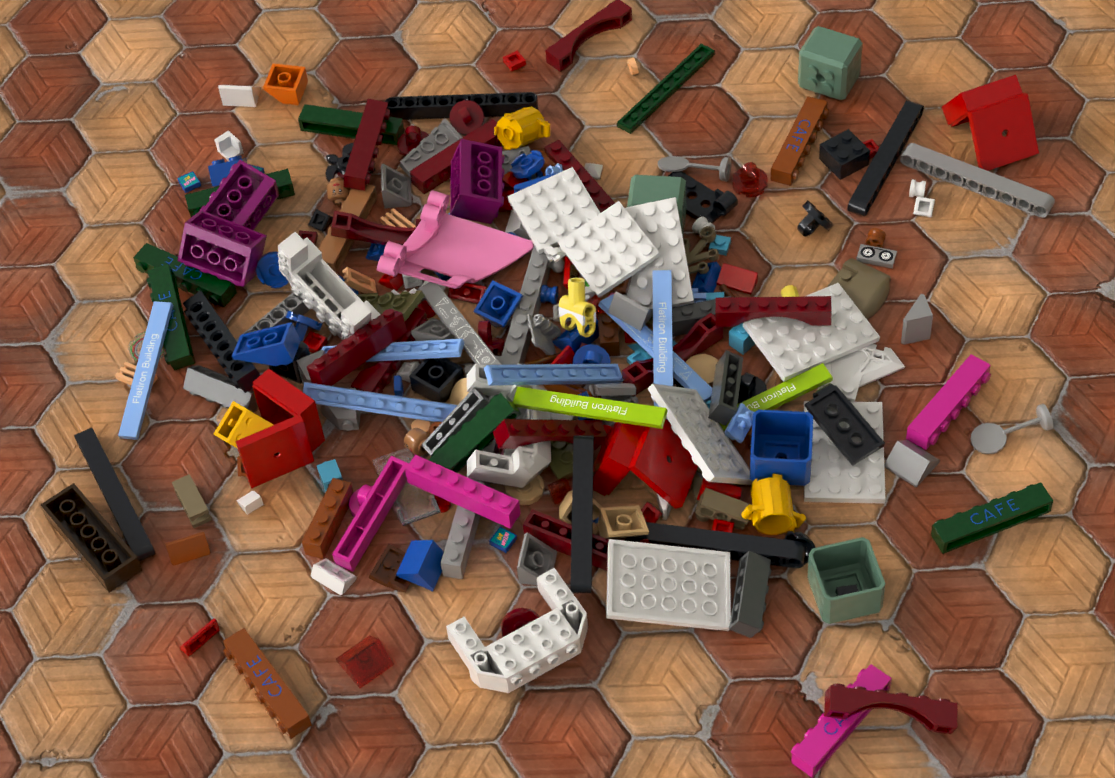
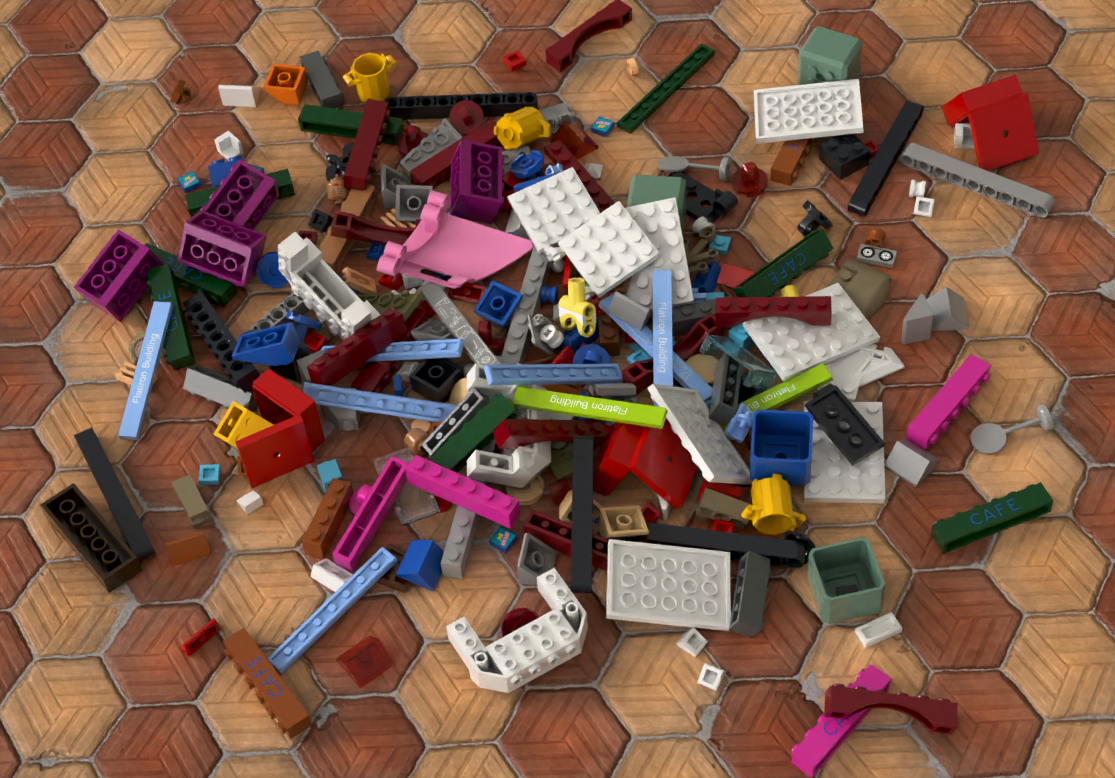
(118, 275): none -> magenta brick
(179, 92): none -> dark orange tile
(209, 474): none -> medium azure plate
(321, 80): none -> dark grey brick
(331, 610): none -> light blue tile
(371, 76): none -> yellow container
(410, 201): none -> light grey slope
(551, 336): none -> white wheel
(556, 115): none -> light grey hinge
(574, 139): none -> clear red slope
(602, 126): none -> tile
(692, 642): none -> white slope
(711, 676): none -> white slope
(760, 374): none -> clear light blue panel
(786, 266): none -> dark green brick
(808, 111): none -> white plate
(878, 630): none -> white tile
(948, 311): none -> light grey slope
(963, 136): none -> white panel

